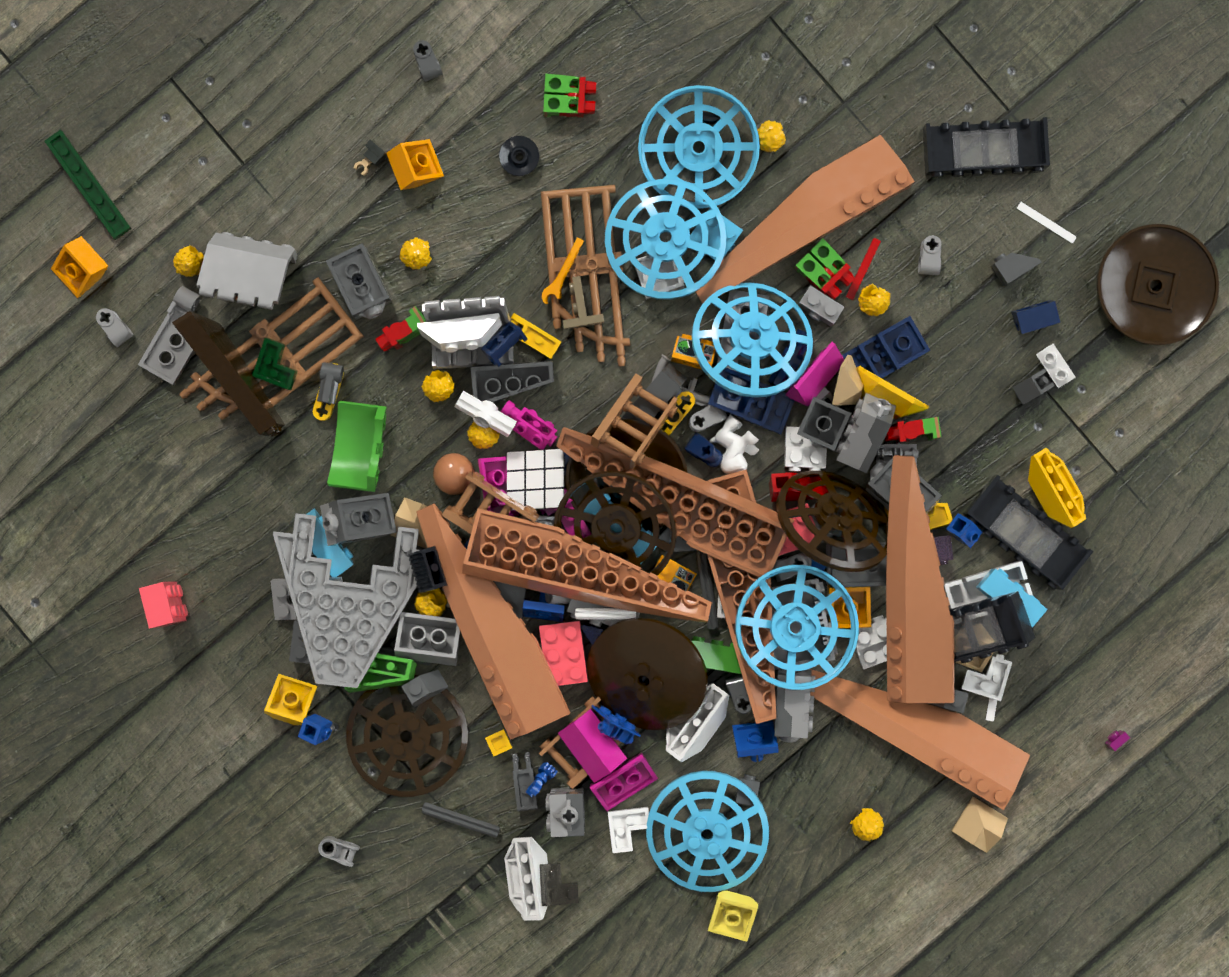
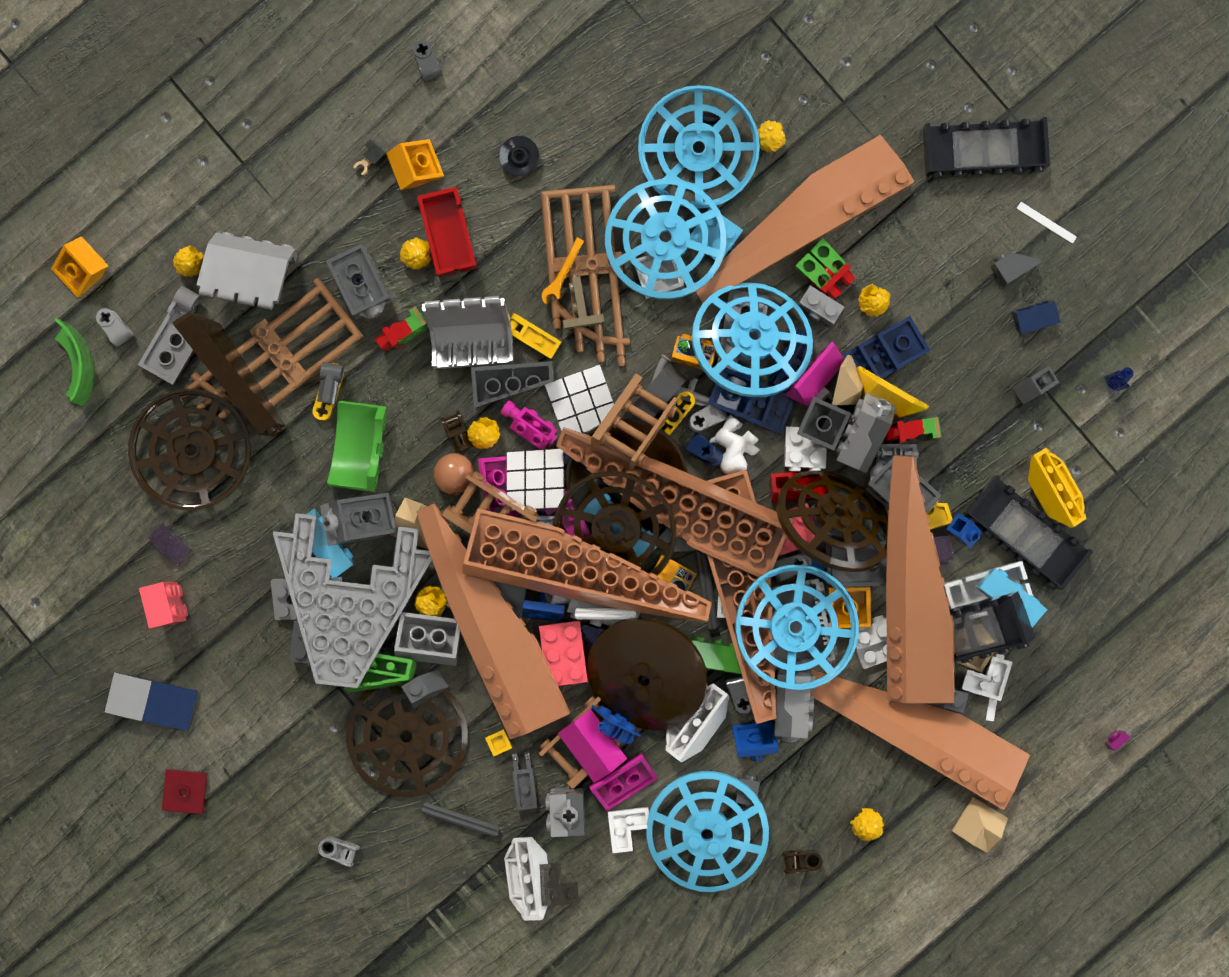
(81, 361): none -> bright green panel
(88, 184): dark green plate -> none
(150, 701): none -> slope
(169, 544): none -> clear purple slope
(177, 446): none -> dark brown dish
(184, 791): none -> dark red plate
(269, 367): dark green plate -> none
(290, 700): yellow slope -> none
(315, 729): blue brick -> none
(427, 569): black brick -> none
(438, 386): yellow piece -> none
(447, 232): none -> red piece
(456, 430): none -> dark brown connector
(461, 332): white wedge -> none
(485, 414): white piece -> none
(502, 342): dark blue hinge -> none
(545, 772): blue piece -> none
(566, 96): bright green hips -> none
(580, 399): none -> white piece
(733, 915): light yellow slope -> none
(800, 861): none -> dark brown piece
(863, 268): red sticker -> none
(930, 260): light grey piece -> none
(1055, 365): white hinge -> none
(1119, 379): none -> clear blue hinge
(1185, 278): dark brown dish -> none

